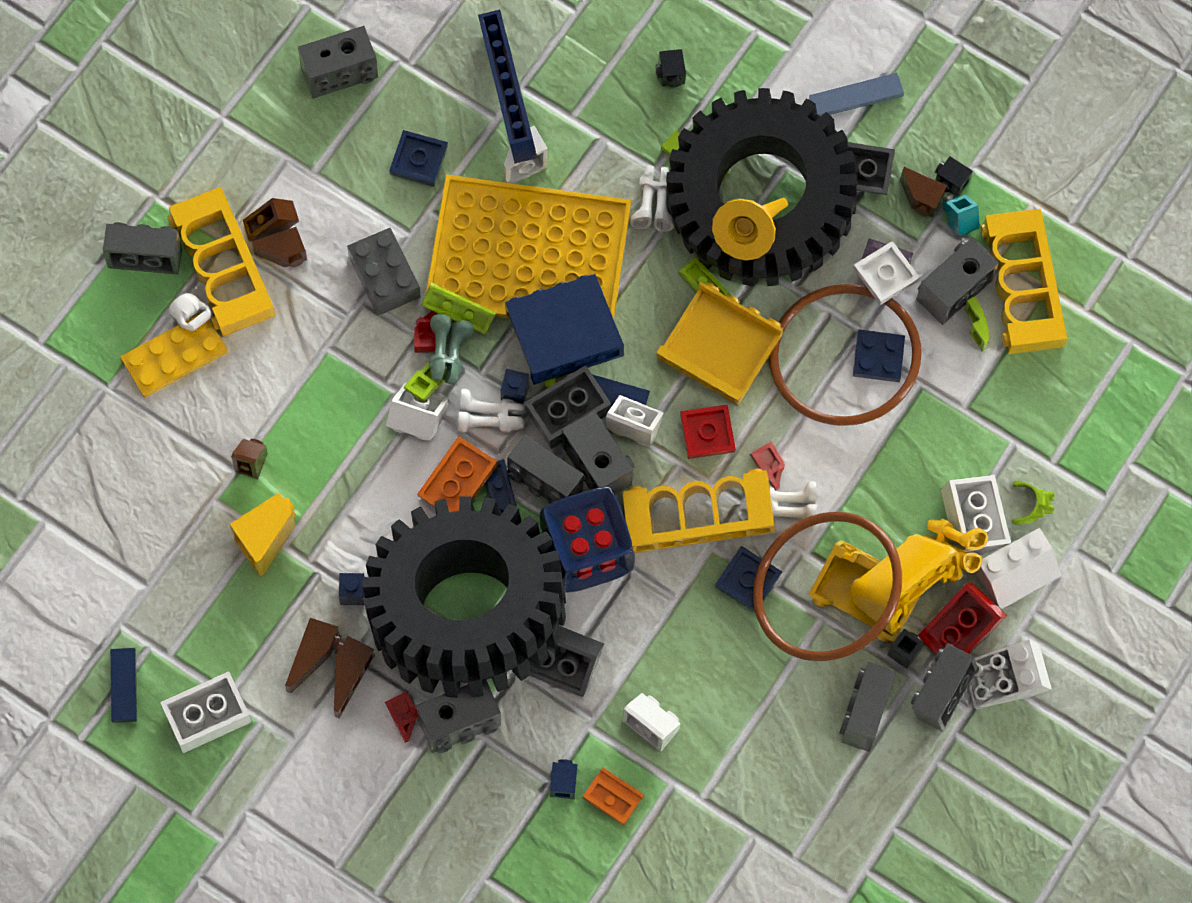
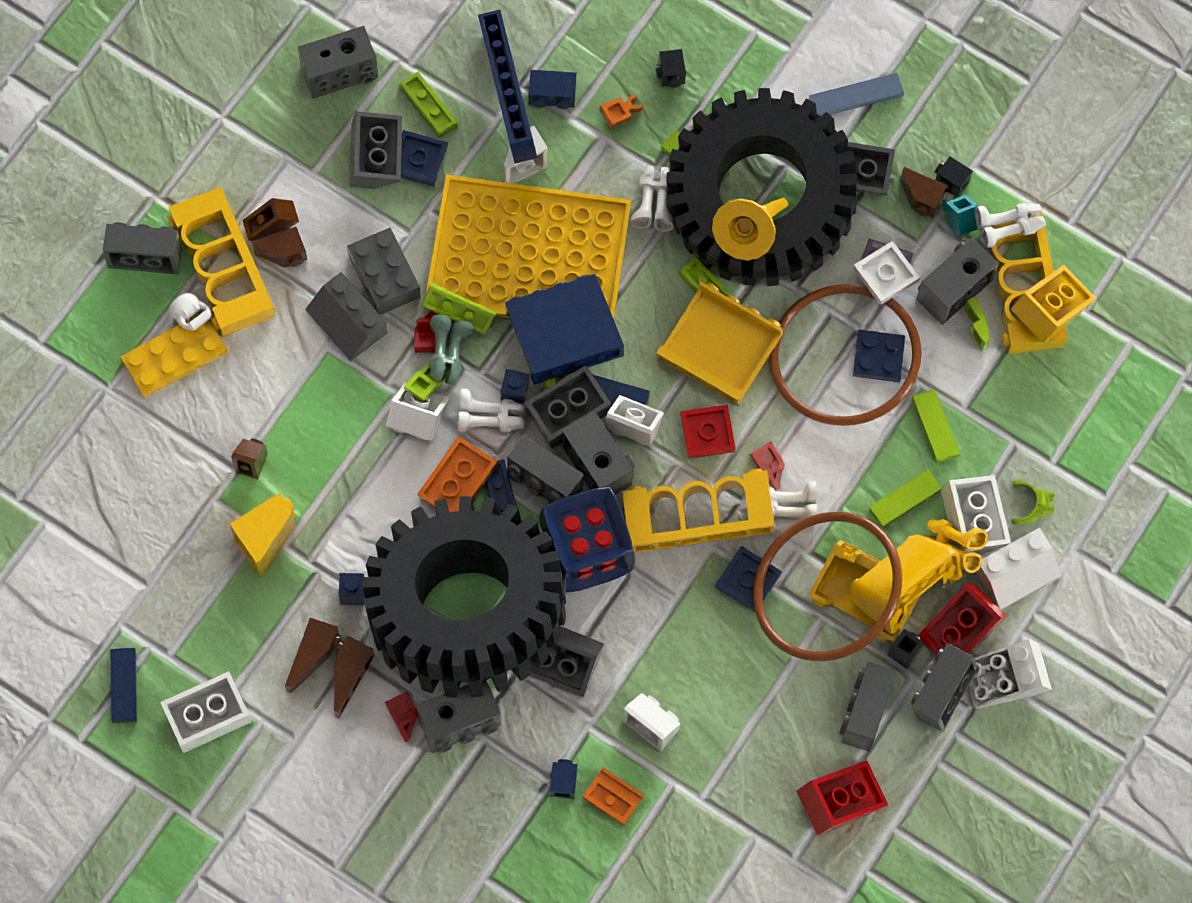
(346, 316): none -> dark grey slope
(375, 150): none -> dark grey slope
(428, 104): none -> lime tile
(552, 89): none -> dark blue brick
(618, 112): none -> orange plate
(841, 797): none -> red slope
(905, 498): none -> lime tile
(935, 425): none -> lime tile
(1023, 215): none -> white piece
(1053, 303): none -> yellow slope

